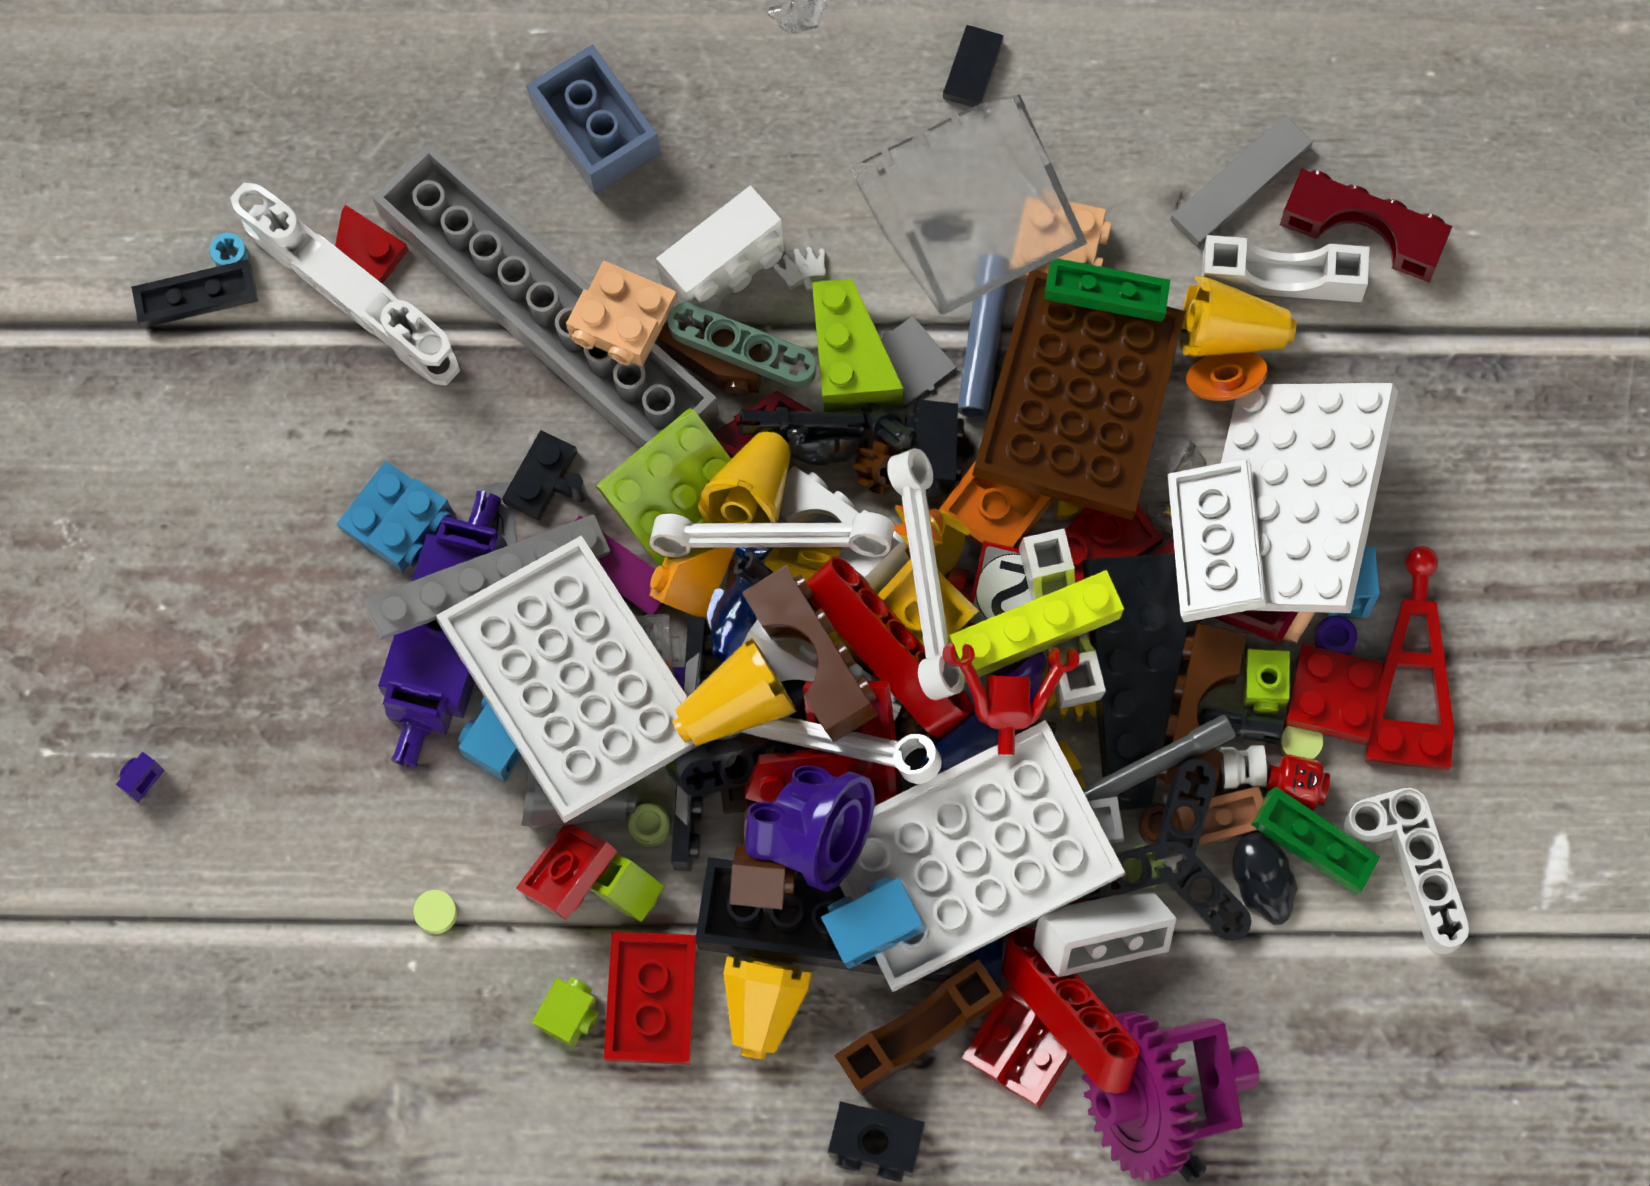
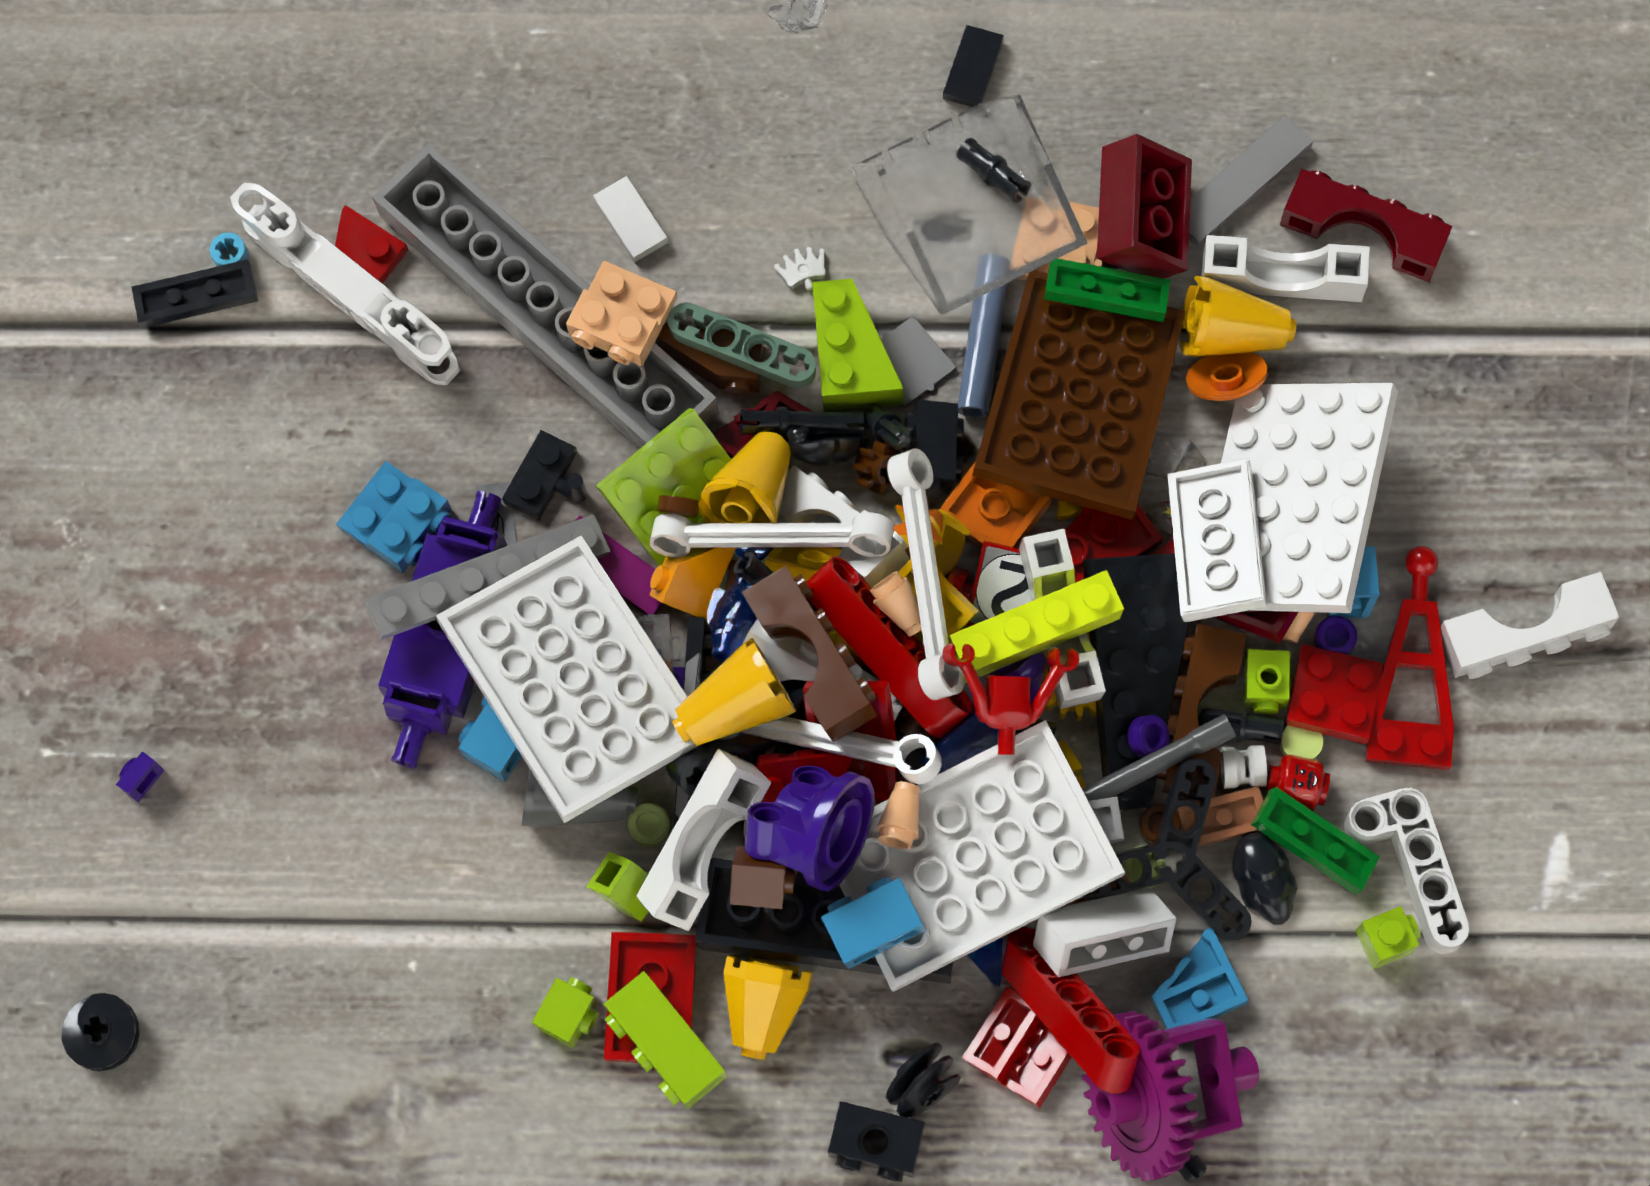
(115, 1045): none -> black piece
(435, 911): yellowish green tile -> none
(566, 870): red plate -> none
(593, 119): sand blue brick -> none
(630, 219): none -> white tile
(663, 1041): none -> lime brick
(678, 505): none -> reddish brown tile
(678, 878): none -> white arch
(723, 252): white brick -> none
(898, 601): none -> light nougat cone
(900, 817): none -> light nougat cone
(918, 1084): none -> black piece
(920, 1029): reddish brown arch -> none
(993, 170): none -> black pin
(1144, 207): none -> dark red brick
(1147, 735): none -> dark purple tile
(1199, 986): none -> dark azure wing
(1388, 936): none -> lime brick
(1478, 641): none -> white arch

